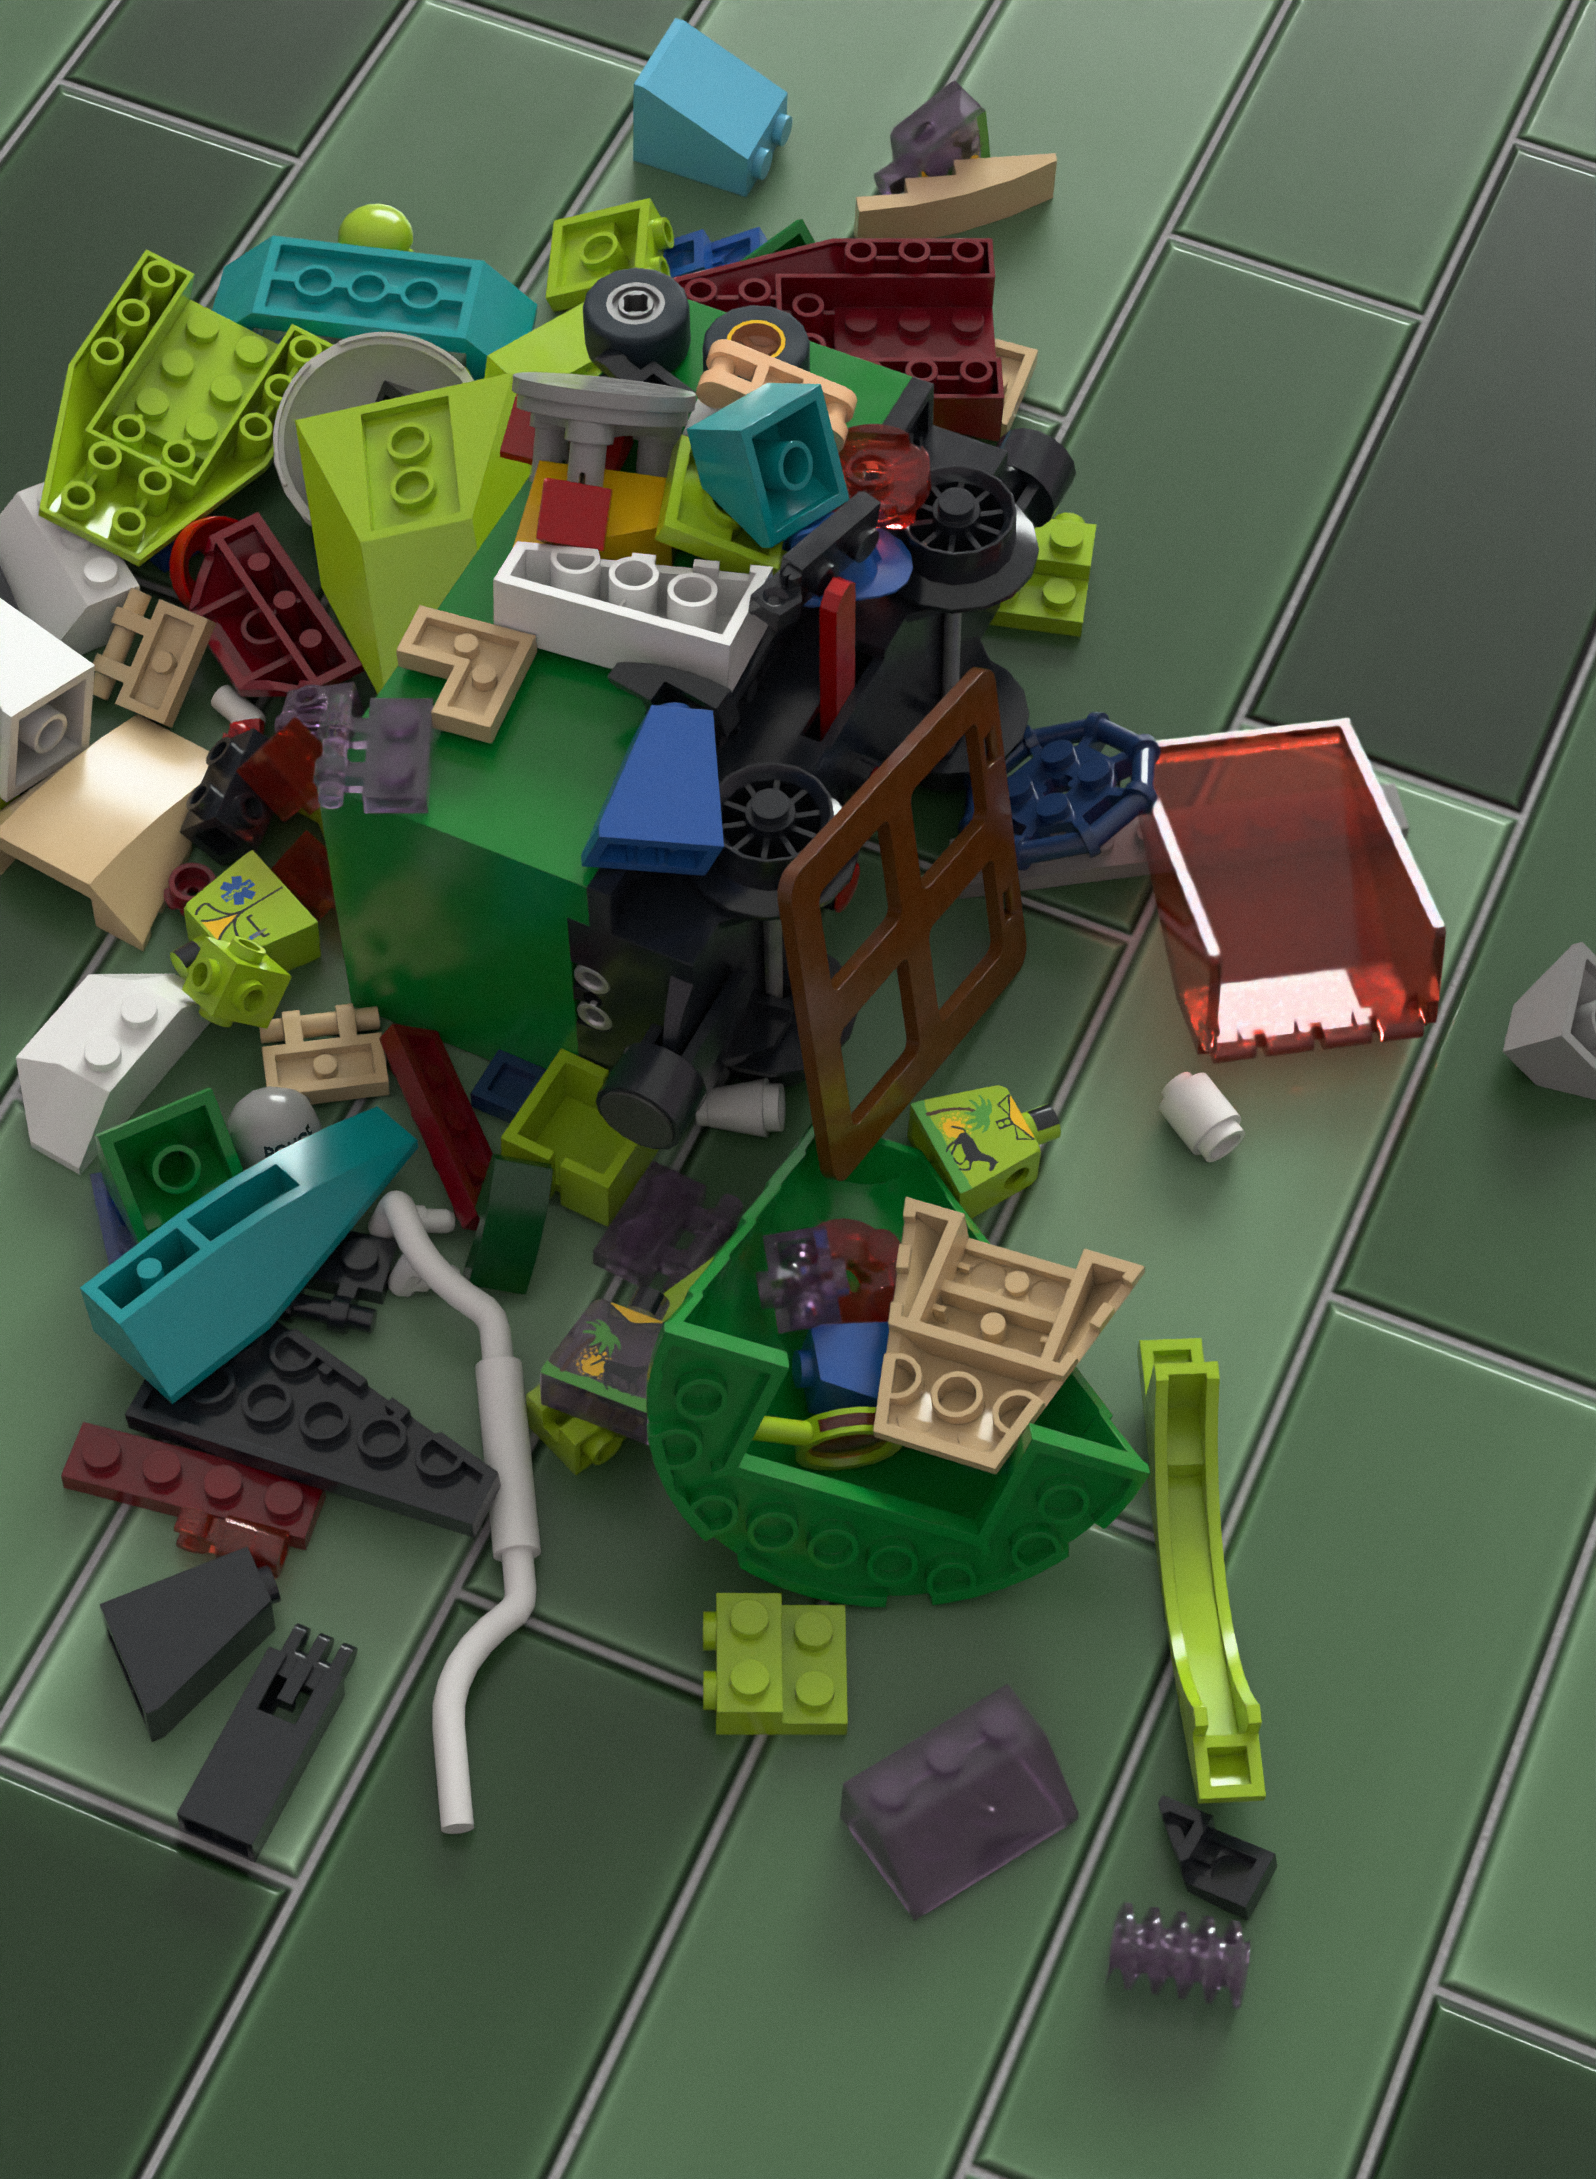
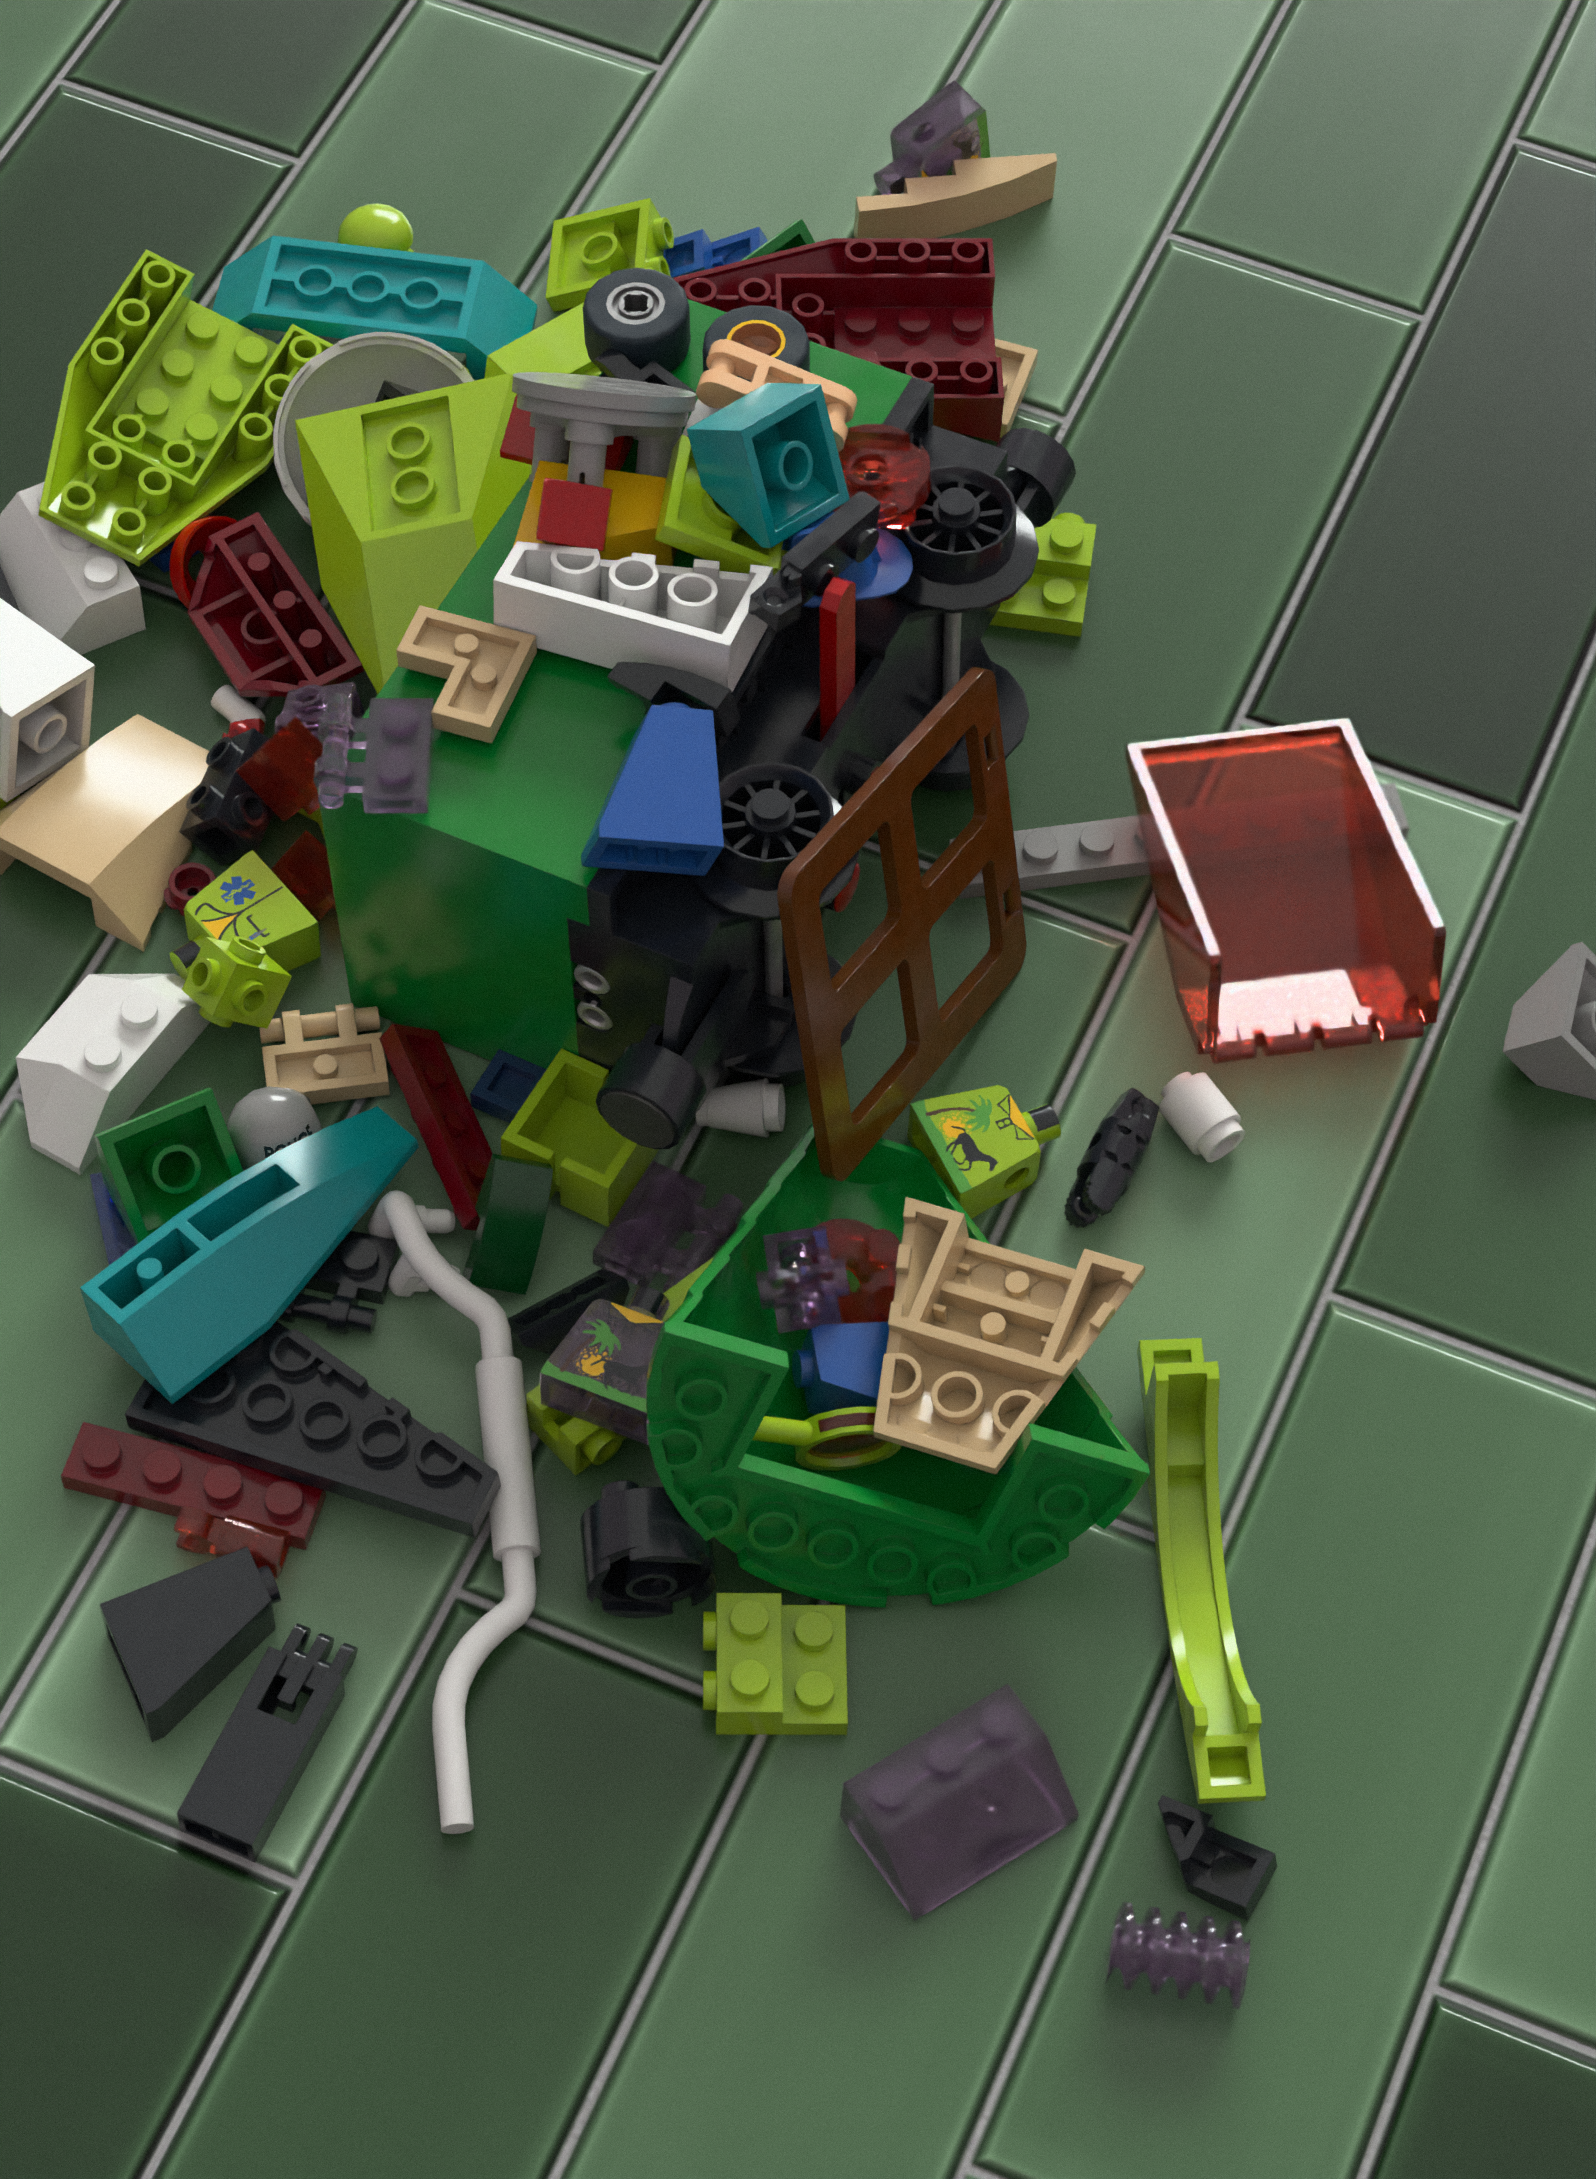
(163, 663): tan plate -> none
(551, 1319): none -> black slope
(643, 1553): none -> black brick
(706, 113): medium azure slope -> none
(1093, 806): dark blue plate -> none
(1111, 1158): none -> black hinge

